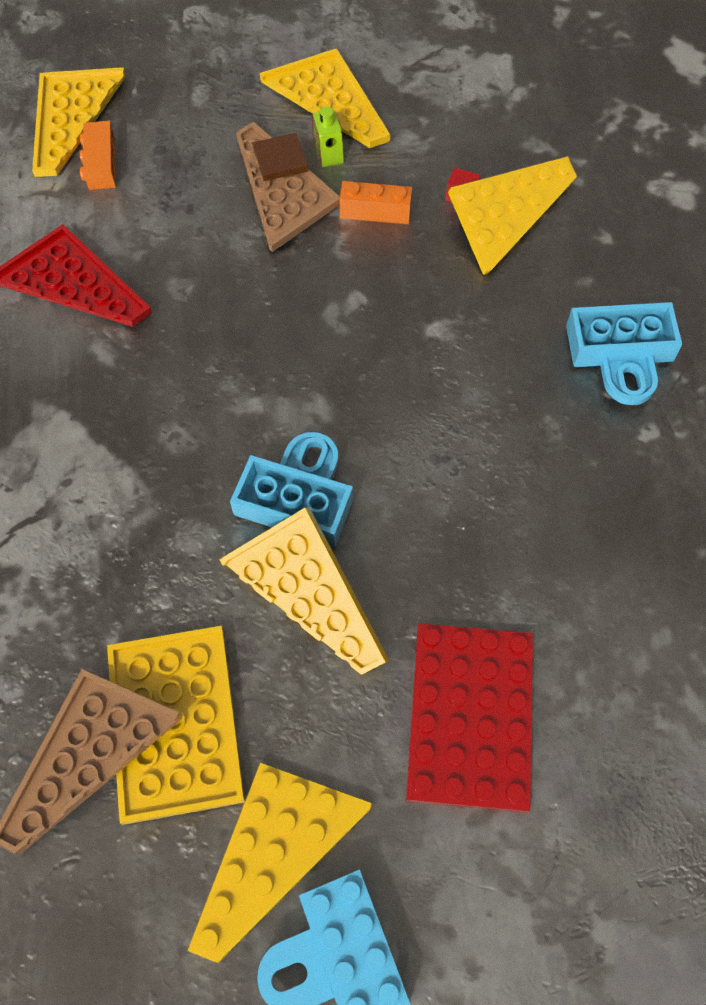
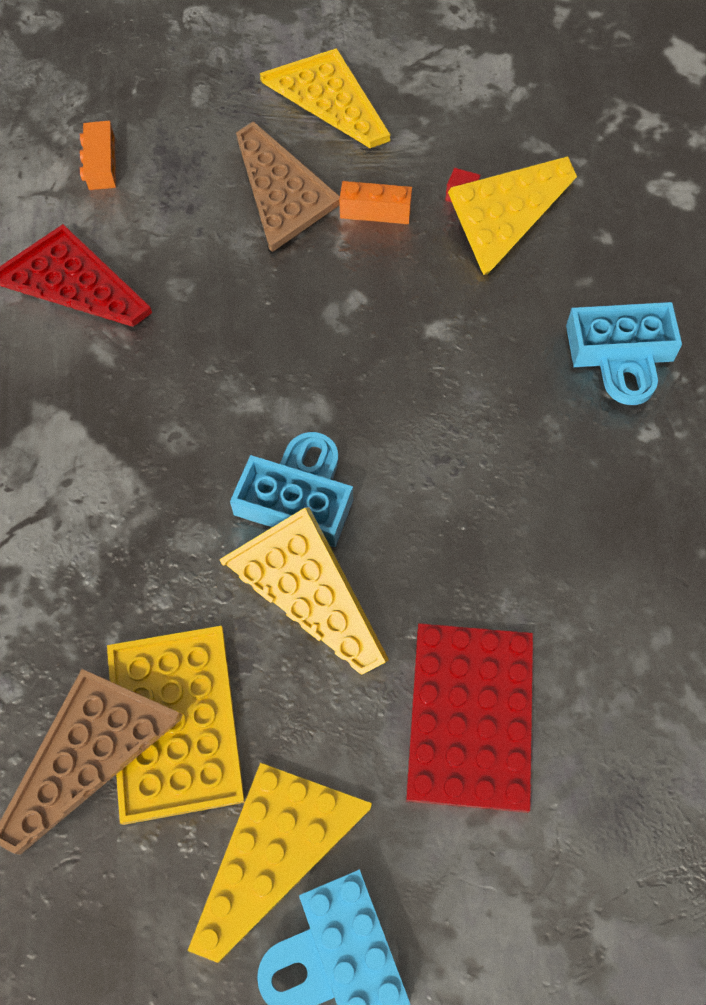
(63, 106): yellow wing -> none
(280, 157): reddish brown tile -> none
(326, 126): lime torso -> none

